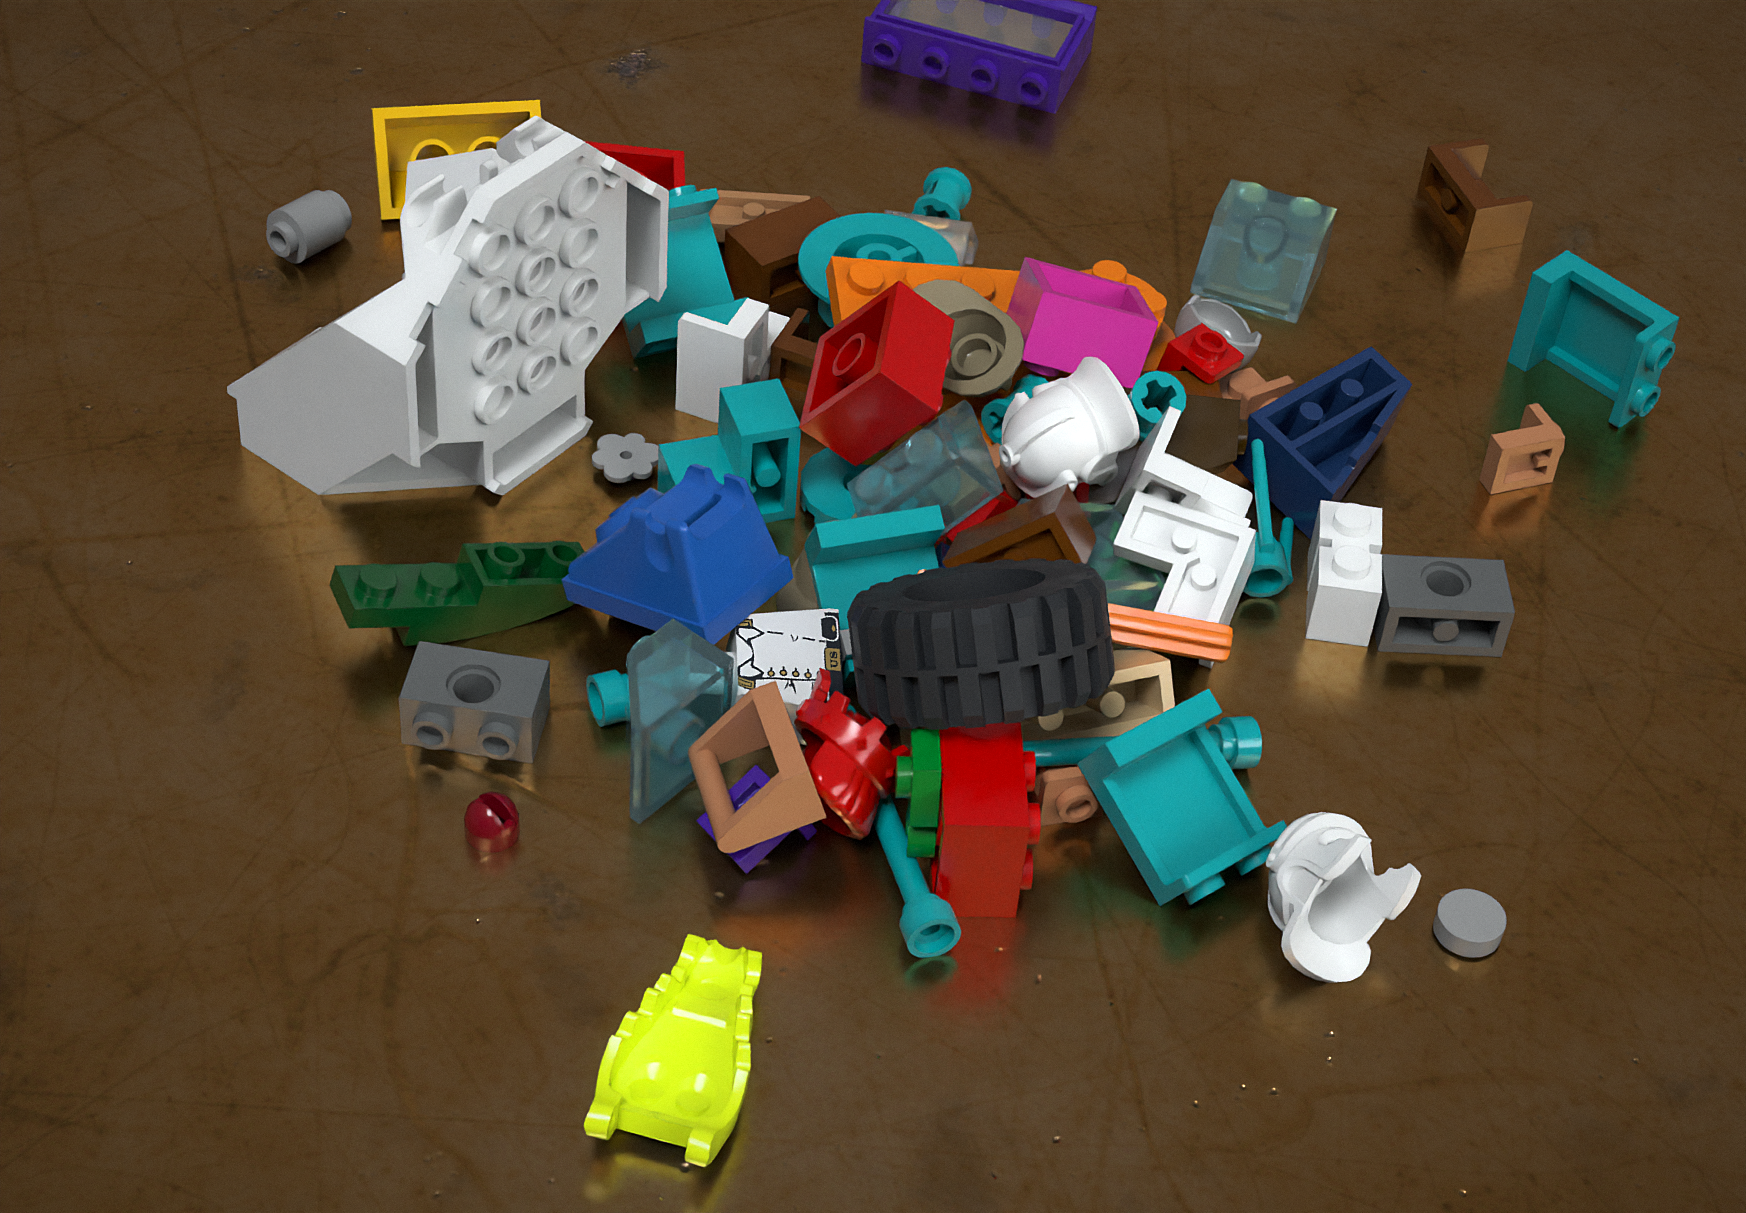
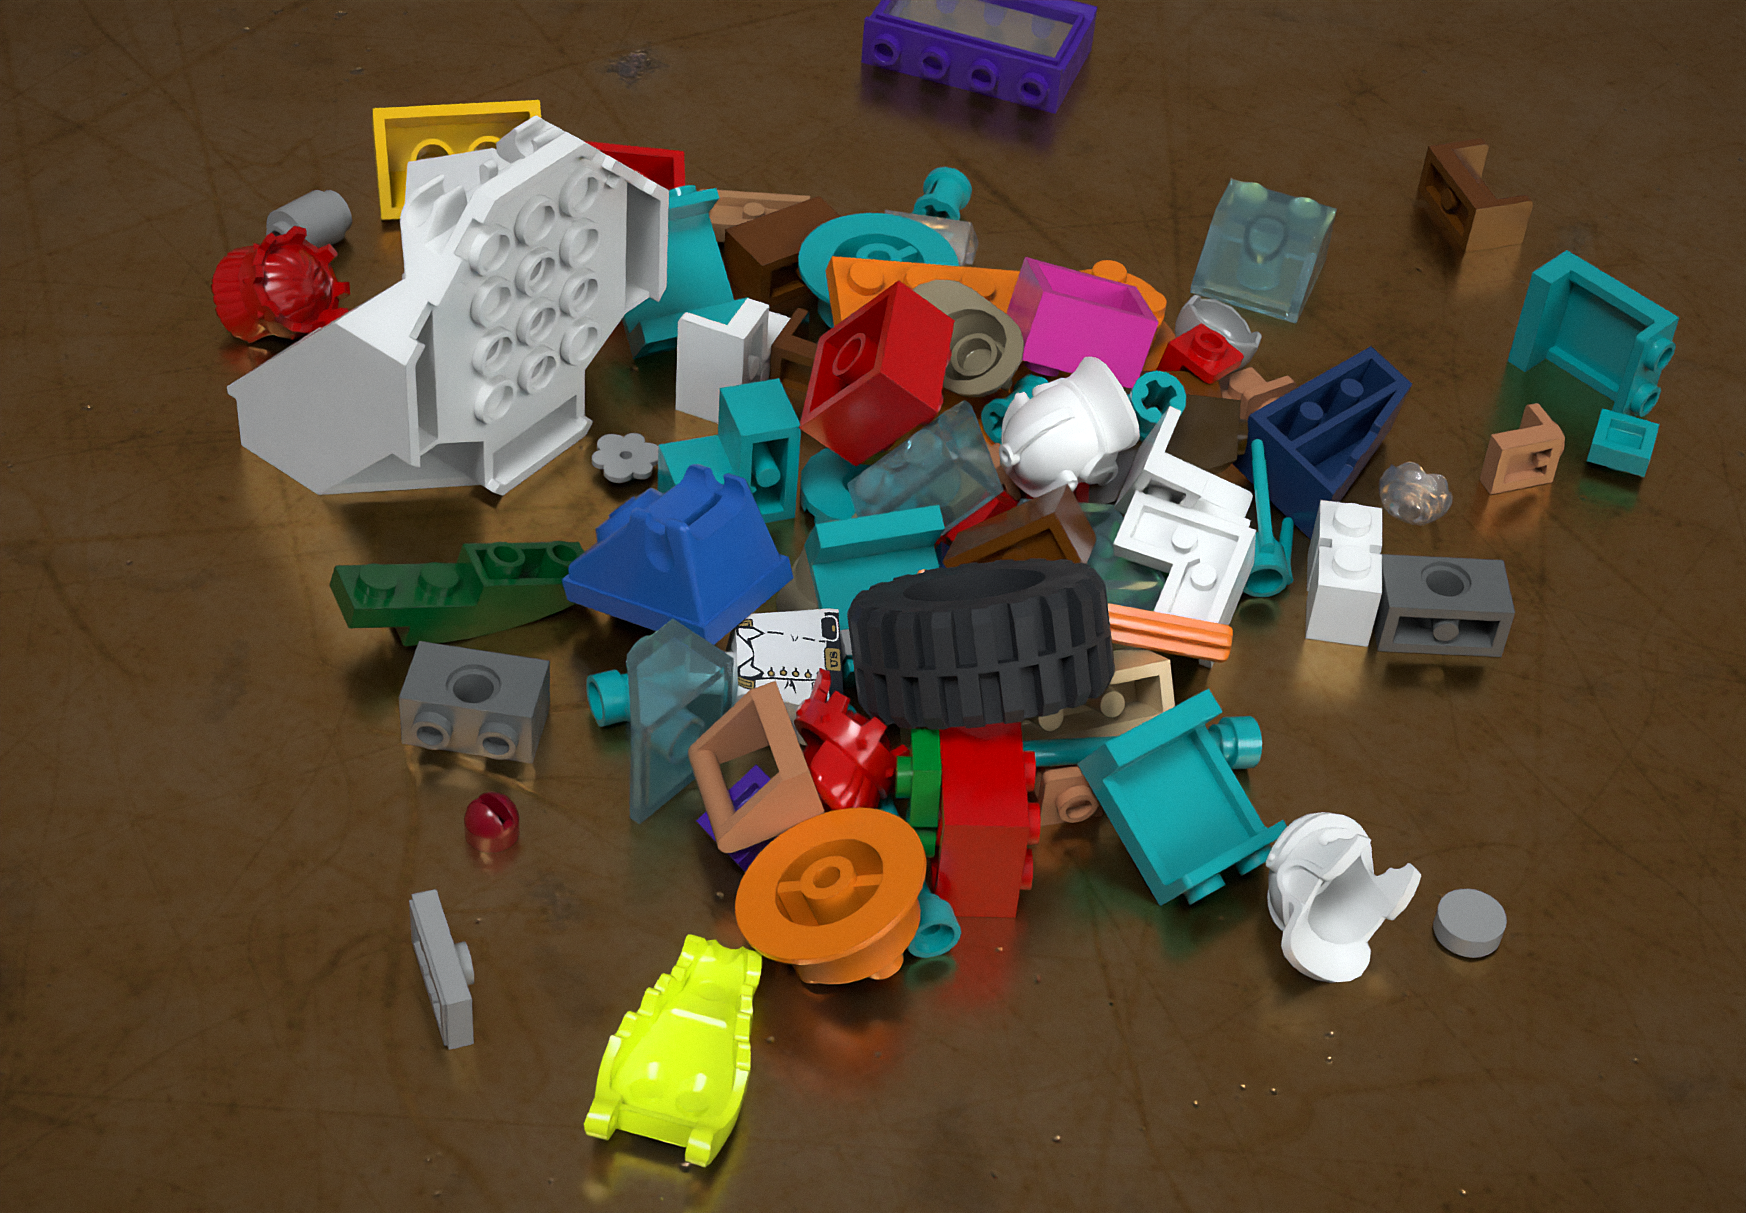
(278, 288): none -> red hair
(444, 968): none -> light grey plate
(836, 896): none -> orange piece
(1413, 494): none -> clear plate
(1623, 442): none -> teal plate

